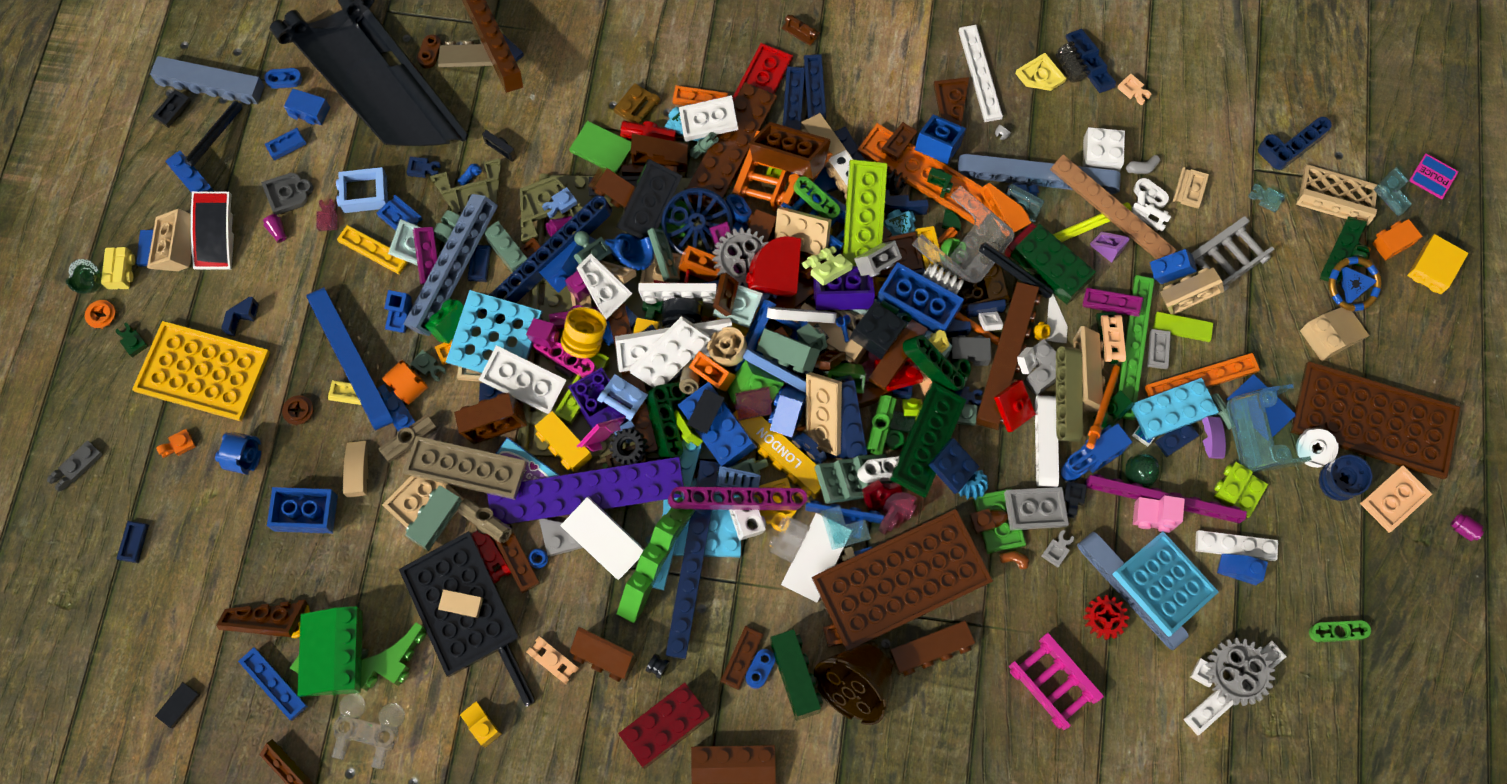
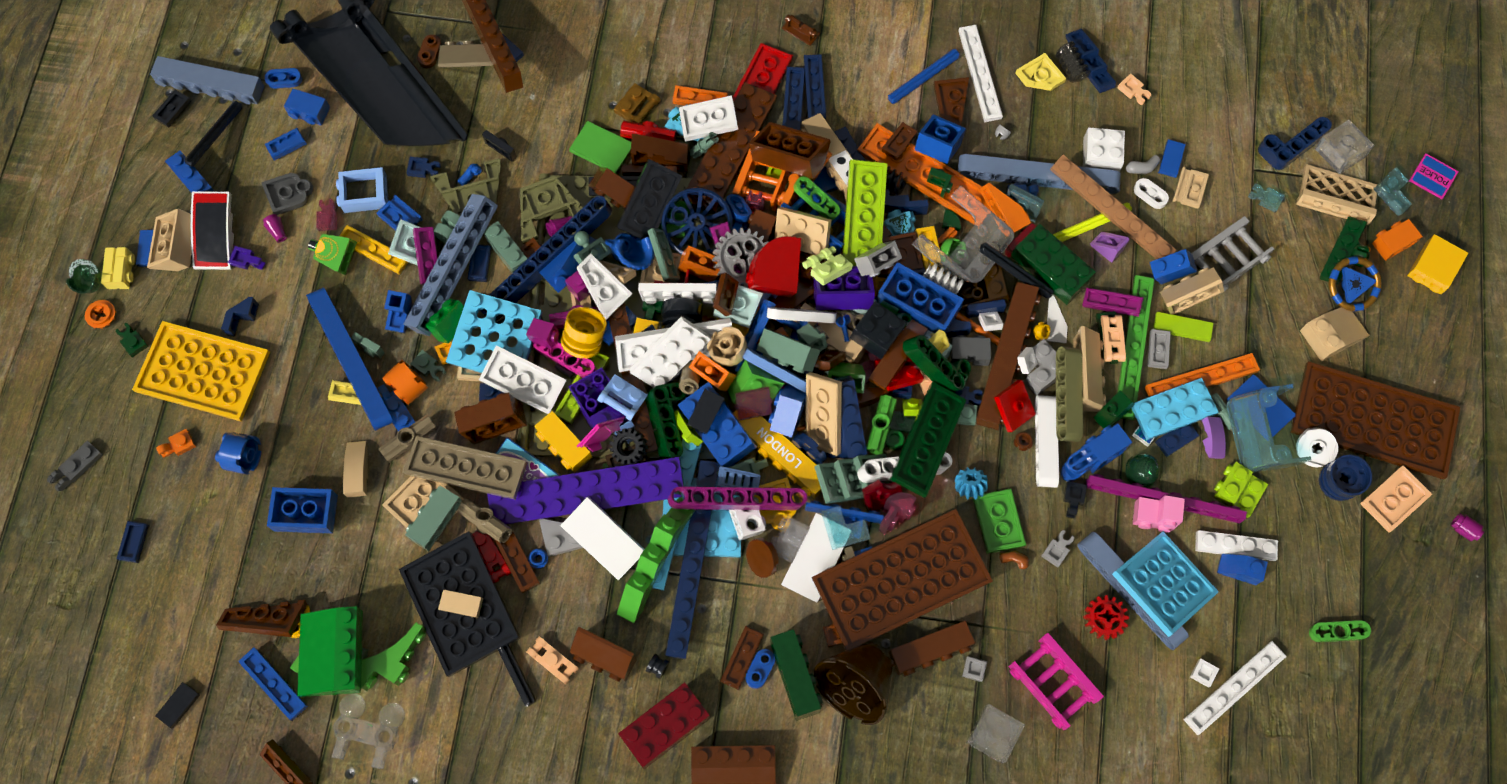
(244, 257): none -> dark purple plate
(293, 404): reddish brown gear -> none
(333, 251): none -> bright green torso
(370, 347): none -> sand green plate
(480, 724): yellow arch -> none
(561, 201): medium blue plate -> none
(755, 201): none -> clear pink plate
(762, 557): none -> reddish brown tile
(923, 76): none -> blue axle
(954, 465): dark blue plate -> none
(974, 669): none -> light grey tile
(988, 519): reddish brown plate -> none
(995, 733): none -> clear brick
(1018, 441): none -> reddish brown plate
(1036, 508): light grey plate -> none
(1095, 430): orange bar -> none
(1143, 210): white piece -> none
(1171, 158): none -> blue tile
(1233, 689): light grey gear -> none
(1344, 146): none -> clear brick

